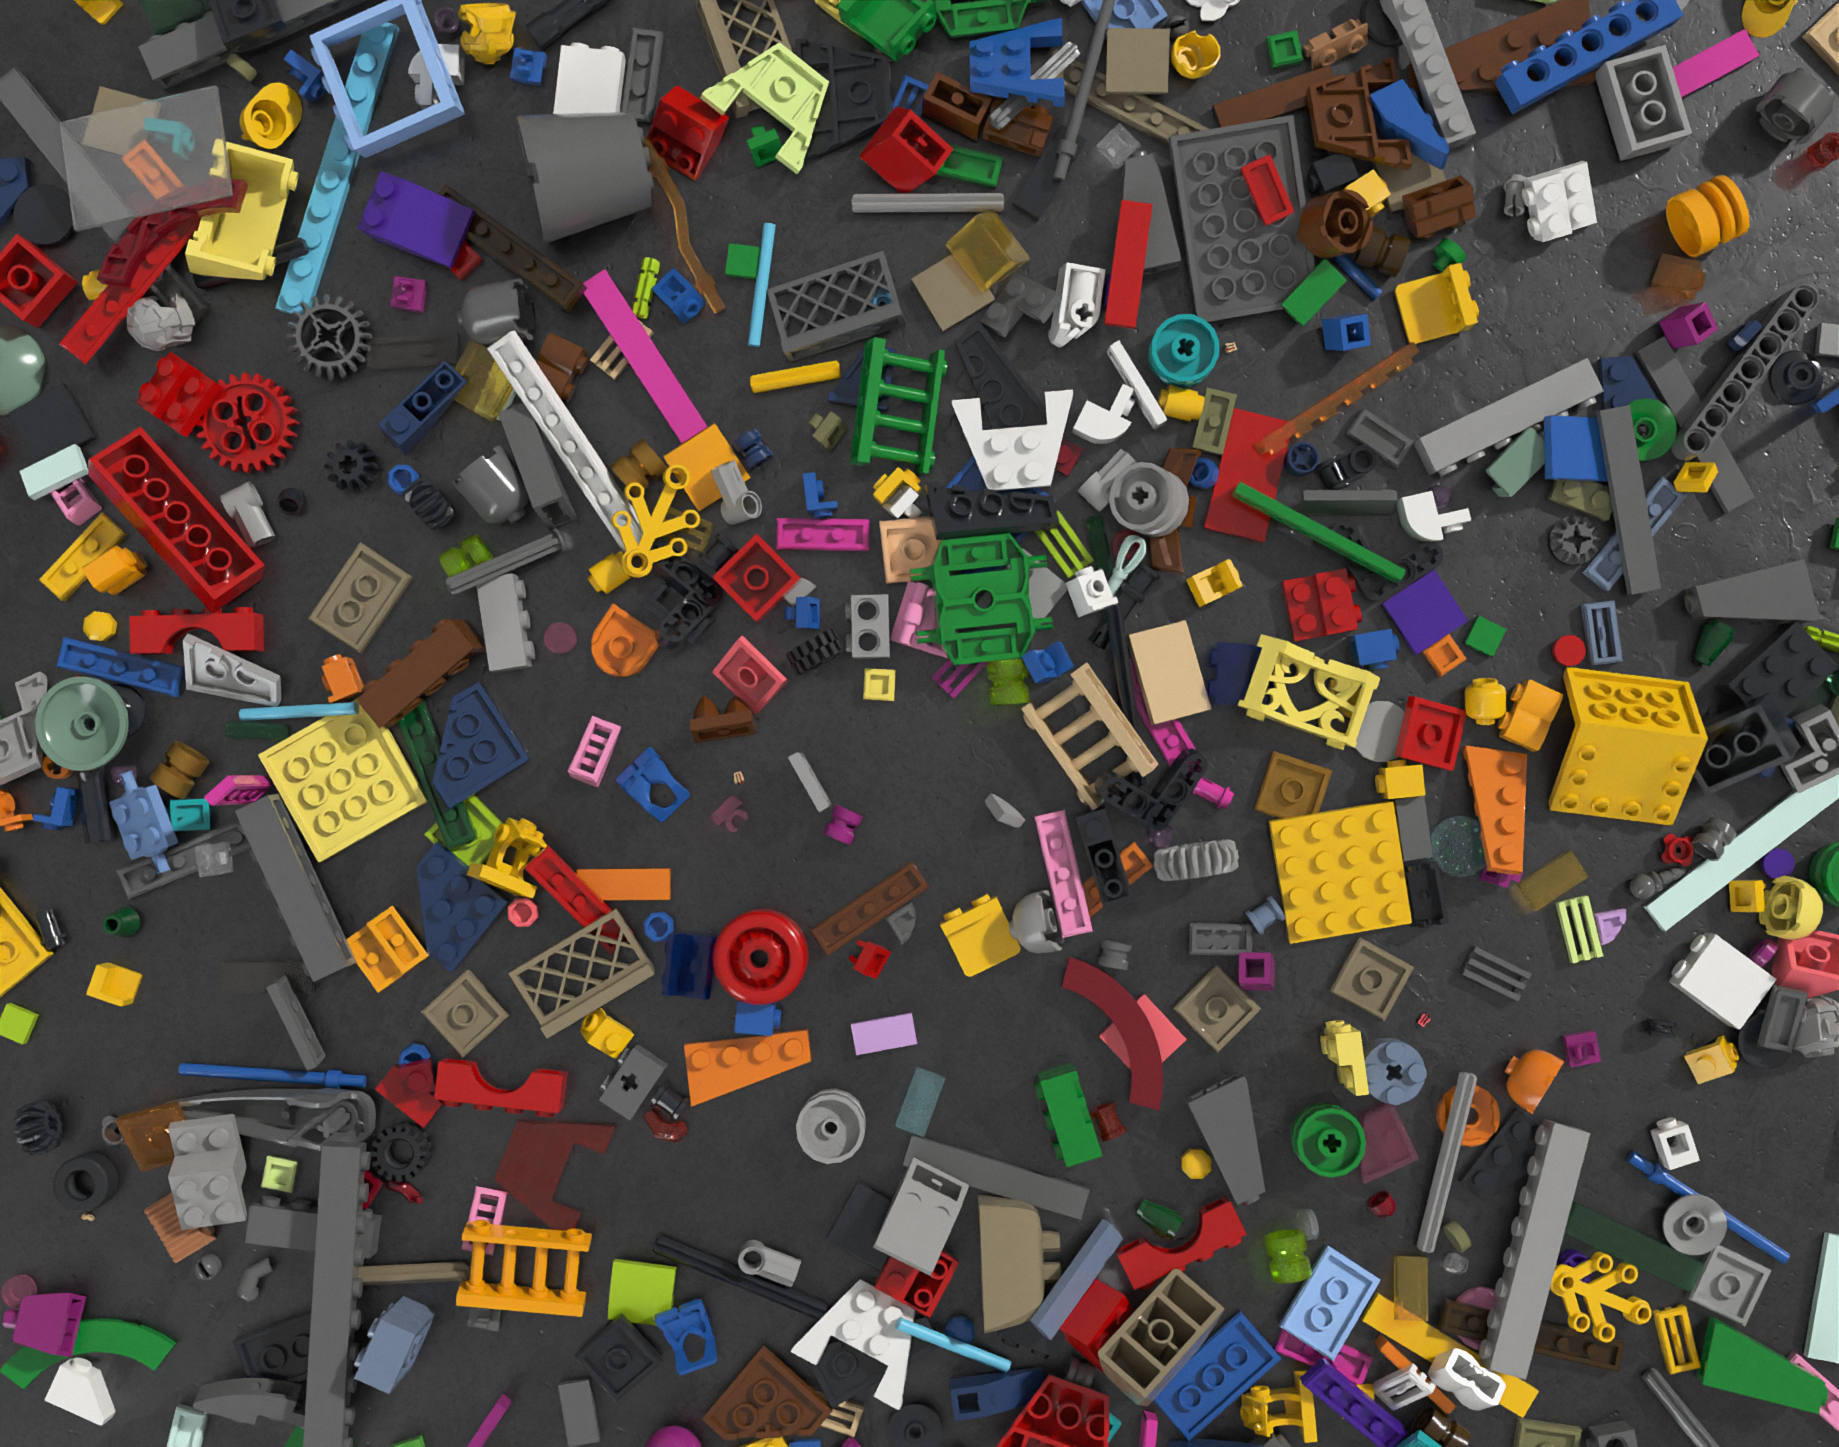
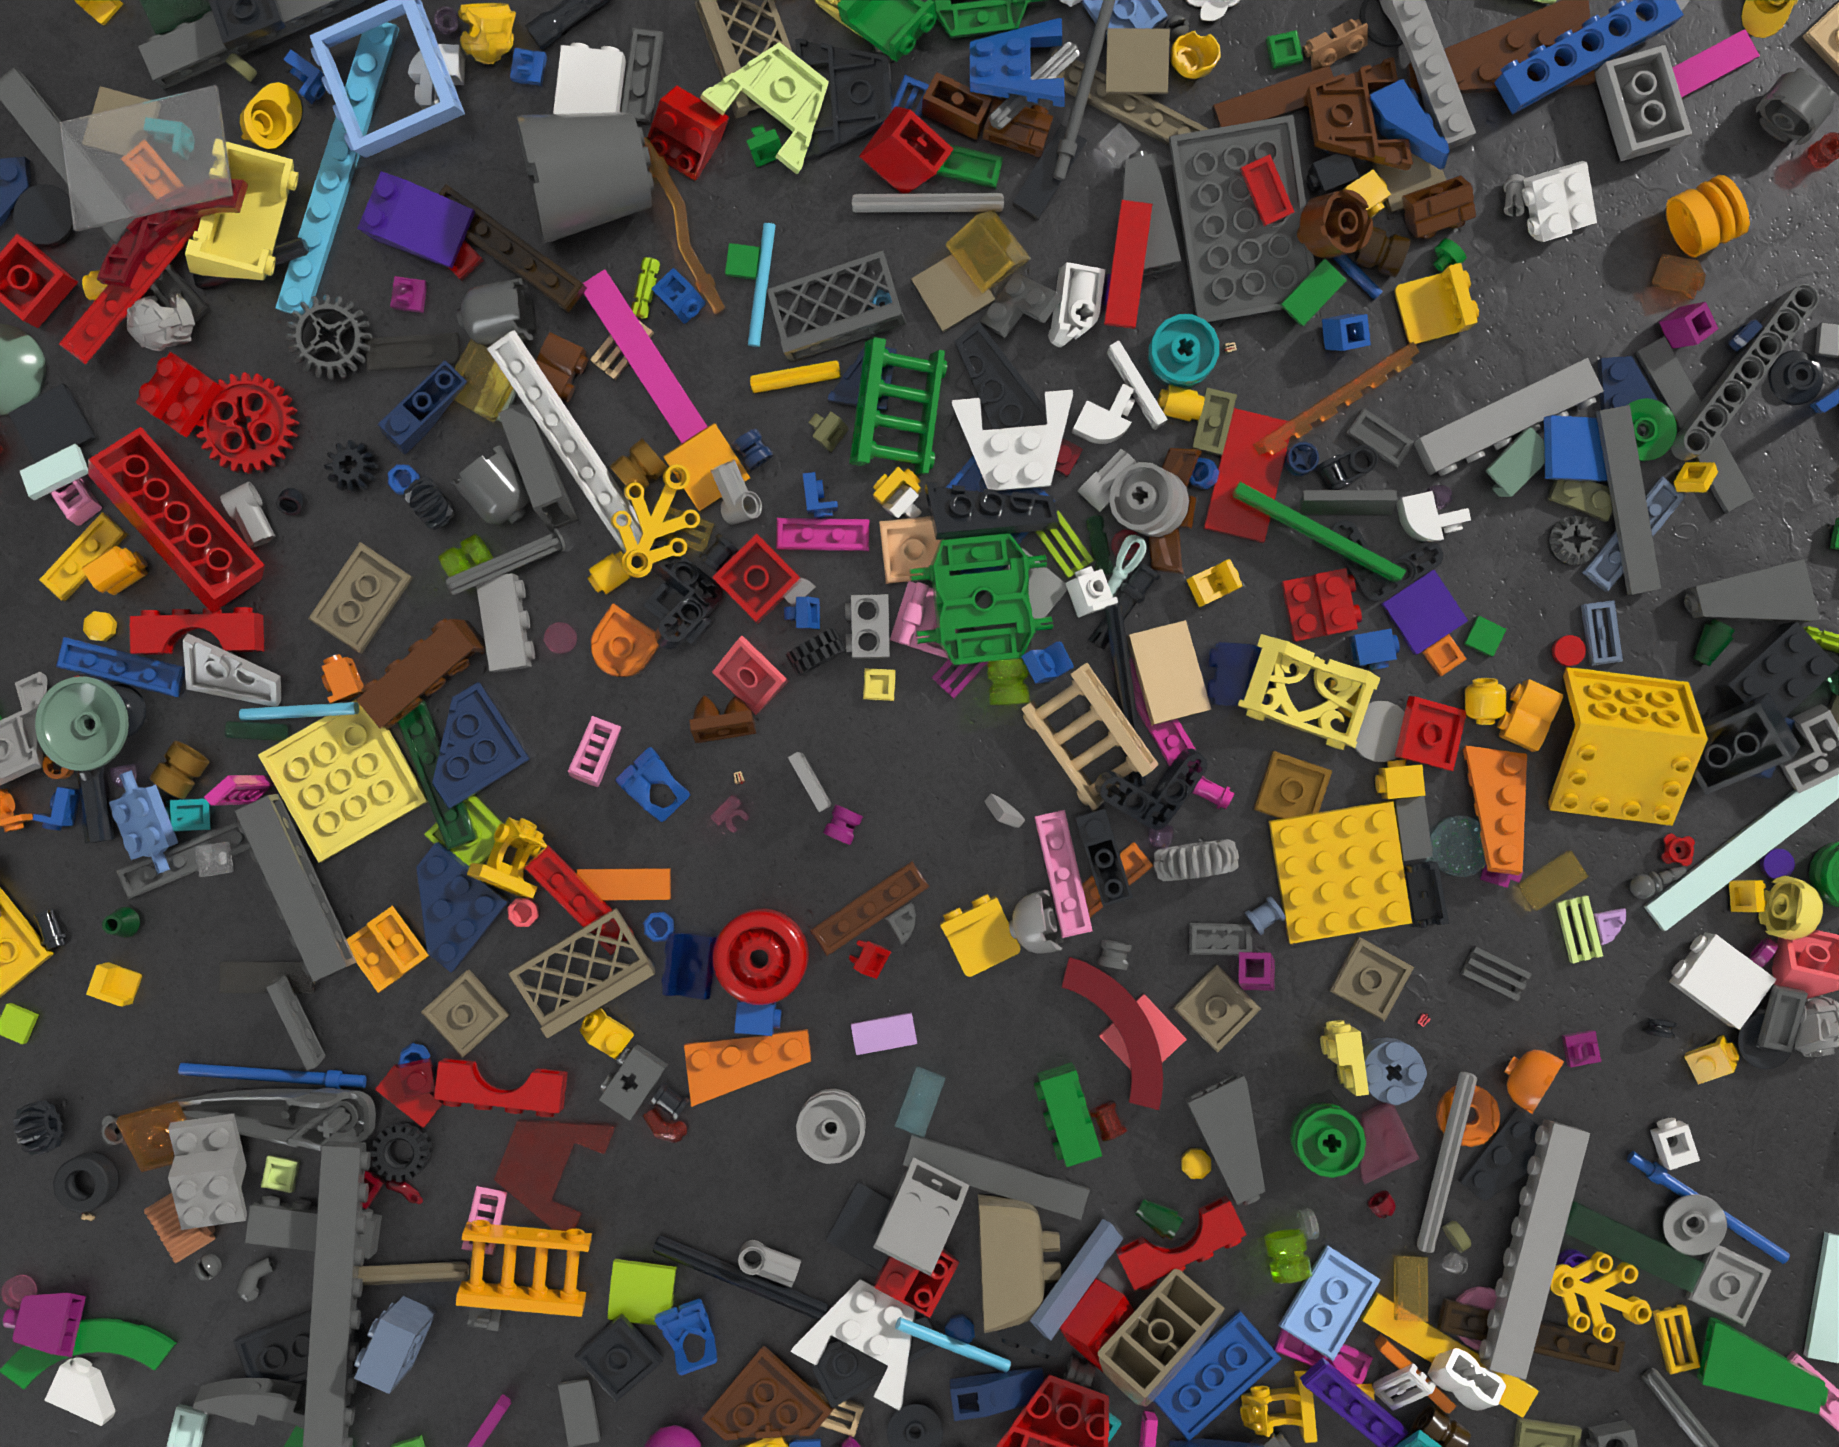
(1713, 839): dark grey wheel -> none

